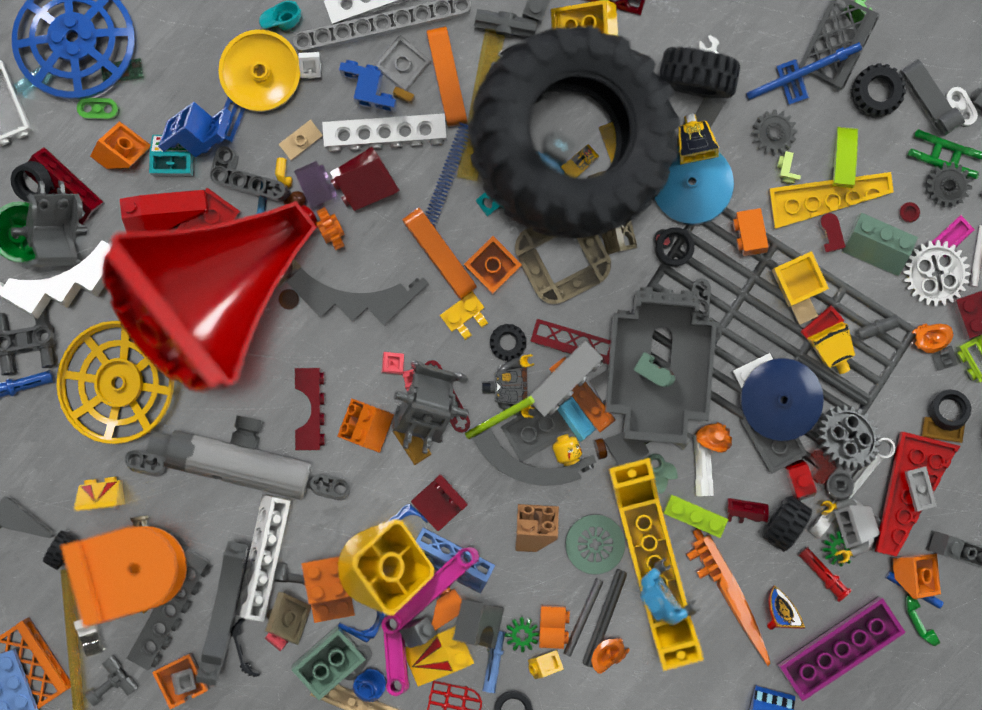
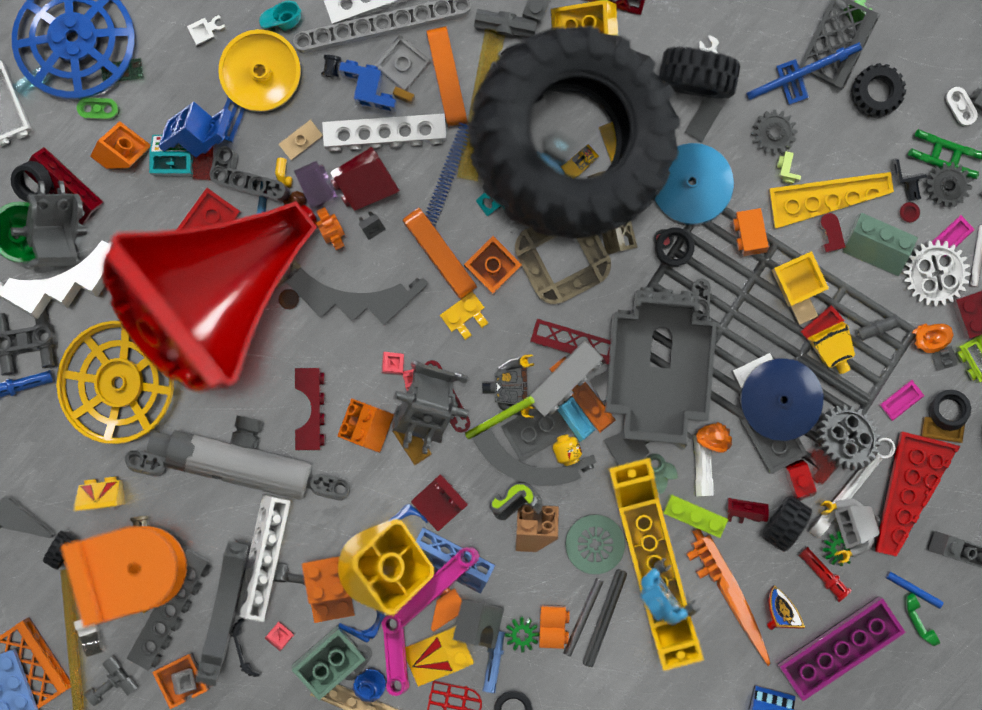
(161, 210): red wedge -> none
(202, 31): none -> white plate
(202, 165): none -> clear red plate
(287, 618): dark tan tile -> none
(309, 65): white bracket -> none
(331, 66): none -> black bush
(371, 225): none -> dark grey tile
(418, 632): dark grey brick -> none
(495, 345): black tyre -> none
(515, 498): none -> dark grey animal
(545, 664): yellow bracket -> none
(600, 448): reddish brown tile -> none
(608, 653): orange hat -> none
(651, 371): sand green leg -> none
(696, 141): torso -> none
(840, 486): dark grey wheel -> none
(845, 157): lime slope -> none
(901, 400): none -> dark pink tile
(911, 181): none -> black bracket
(918, 574): orange slope -> none
(920, 489): light grey plate -> none
(931, 98): dark grey beam -> none

